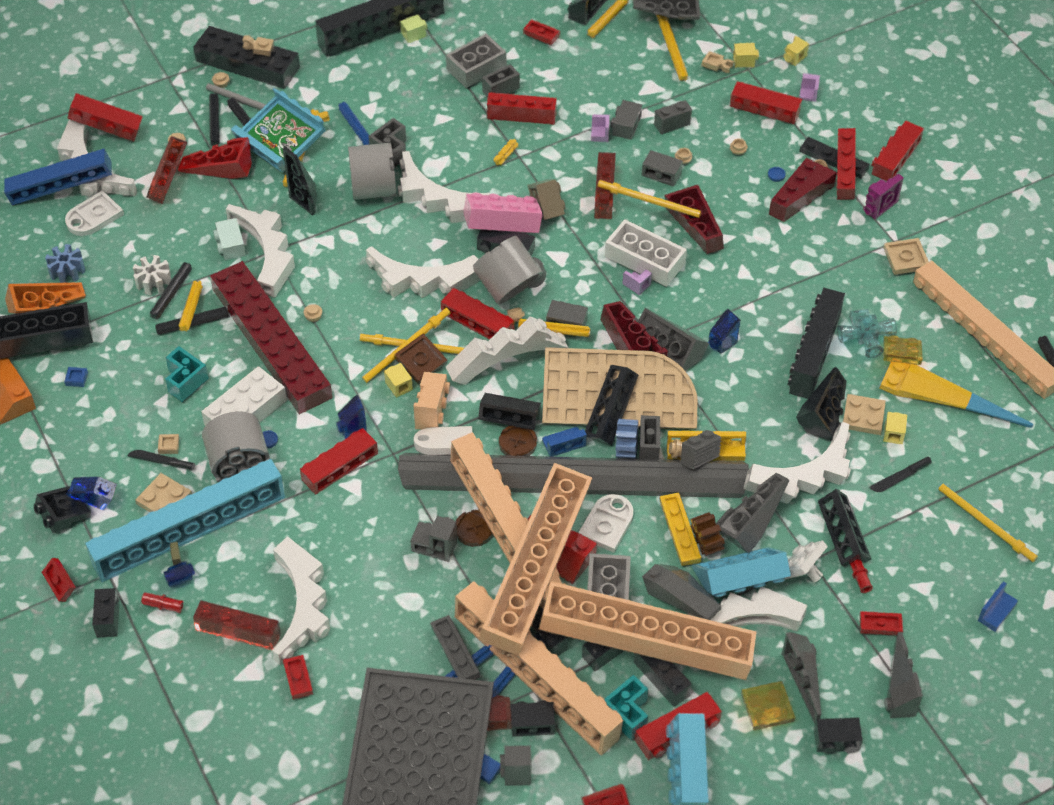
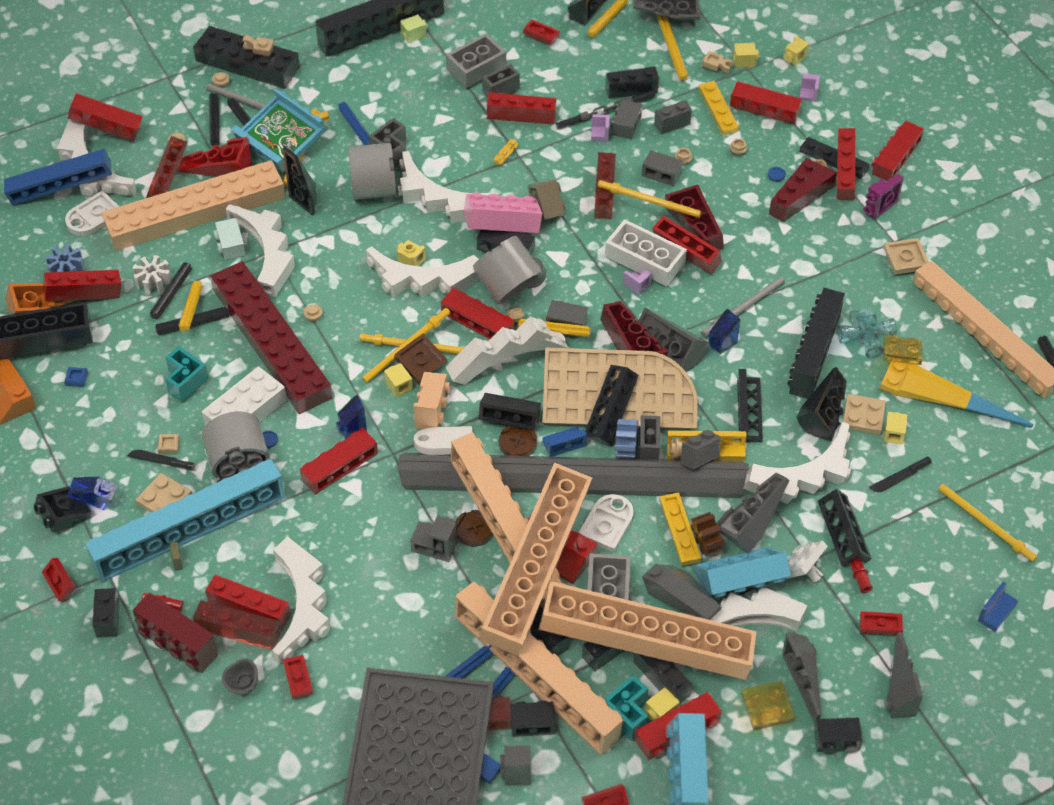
(81, 285): none -> red brick
(175, 633): none -> dark red brick
(179, 574): clear blue brick -> none
(192, 205): none -> light nougat brick
(241, 677): none -> dark grey helmet
(246, 599): none -> red brick
(410, 253): none -> light yellow brick
(454, 648): dark grey plate -> none
(585, 116): none -> piece
(631, 82): none -> black brick
(660, 704): none -> light yellow brick
(698, 250): none -> red brick
(718, 108): none -> yellow plate
(745, 409): none -> black fence
(749, 302): none -> light grey bar

